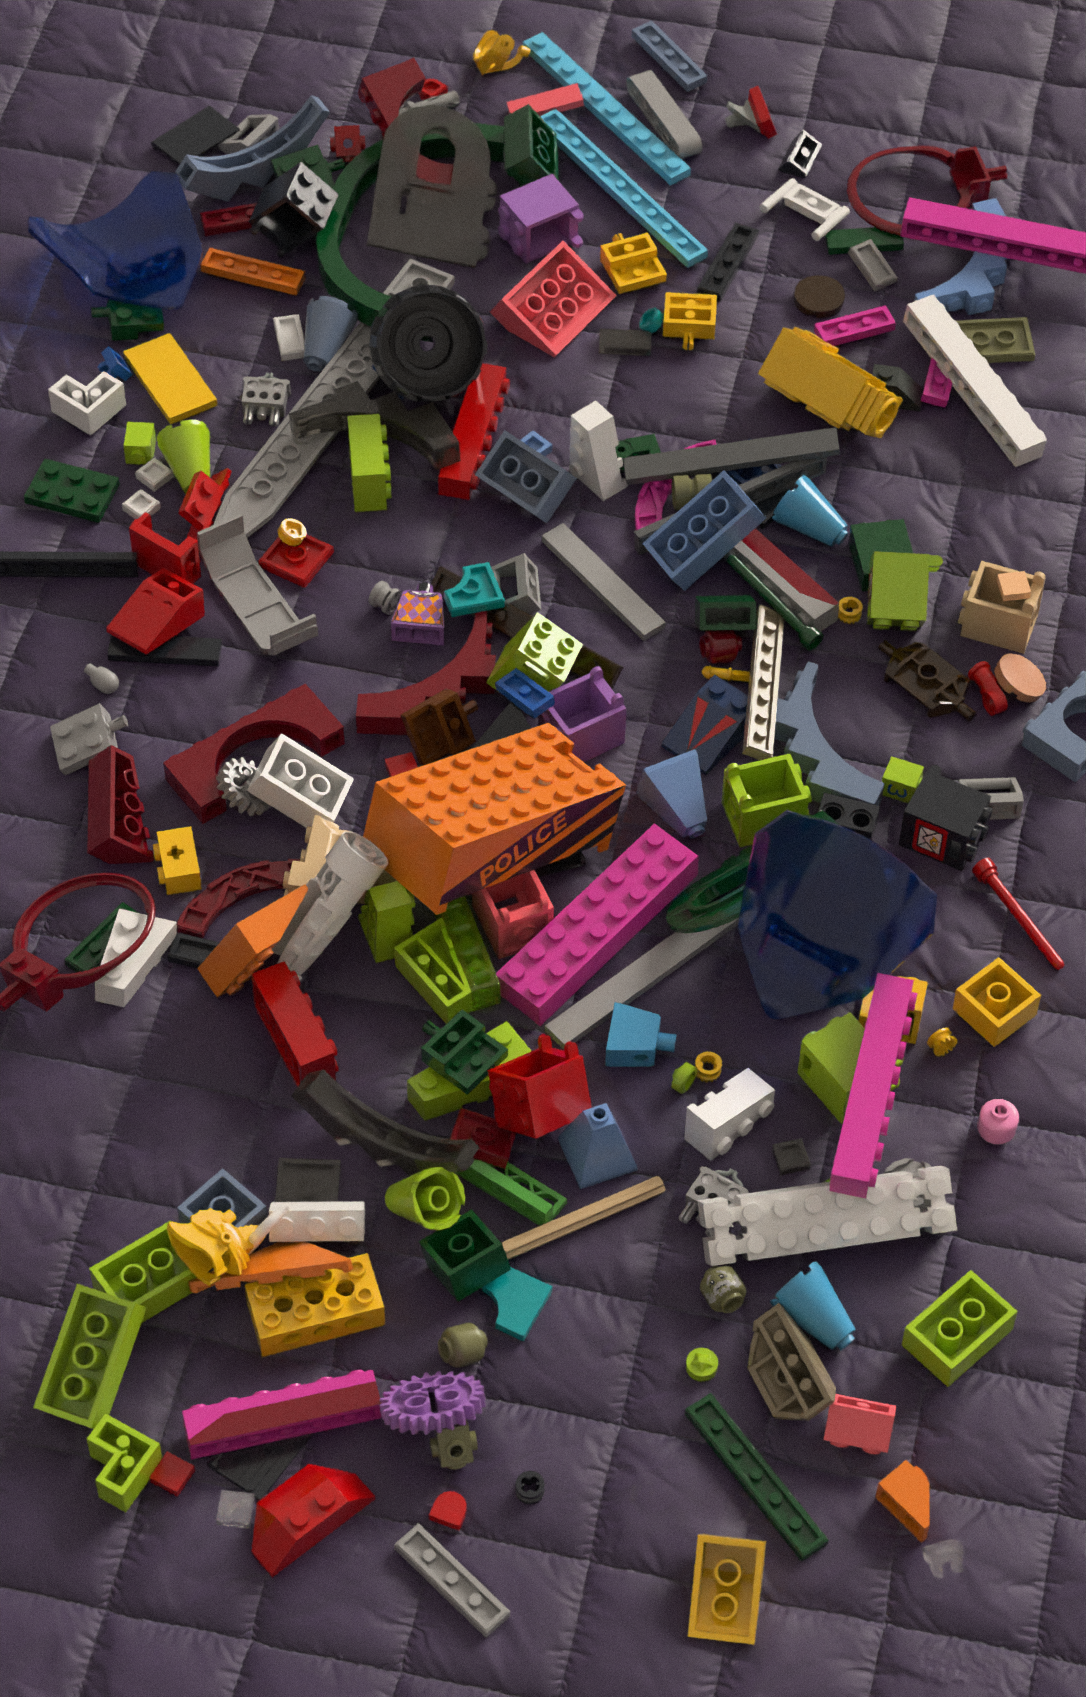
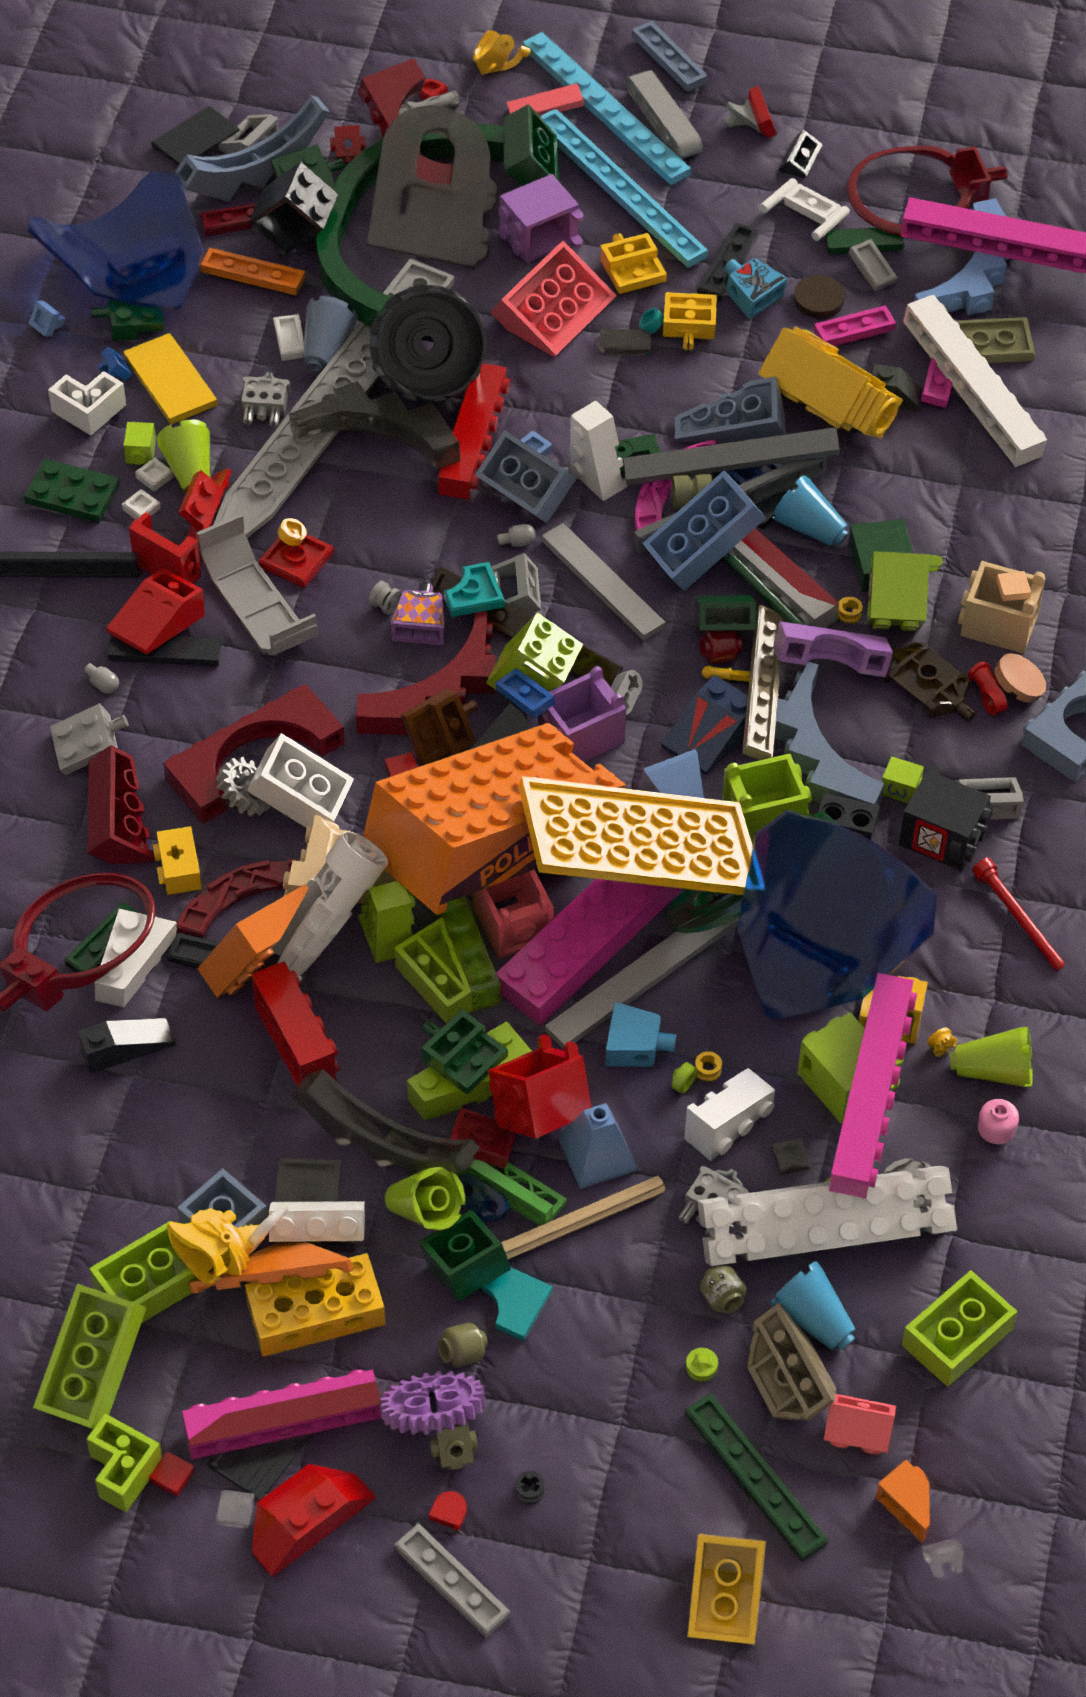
(45, 318): none -> medium blue tile
(123, 1041): none -> black slope
(367, 462): lime brick -> none
(482, 1197): none -> plate
(518, 536): none -> light grey cylinder
(625, 680): none -> light grey beam
(636, 836): none -> yellow plate
(745, 414): none -> sand blue wedge
(754, 285): none -> dark azure torso
(860, 651): none -> medium lavender arch
(996, 1002): yellow brick -> none
(996, 1058): none -> lime cone

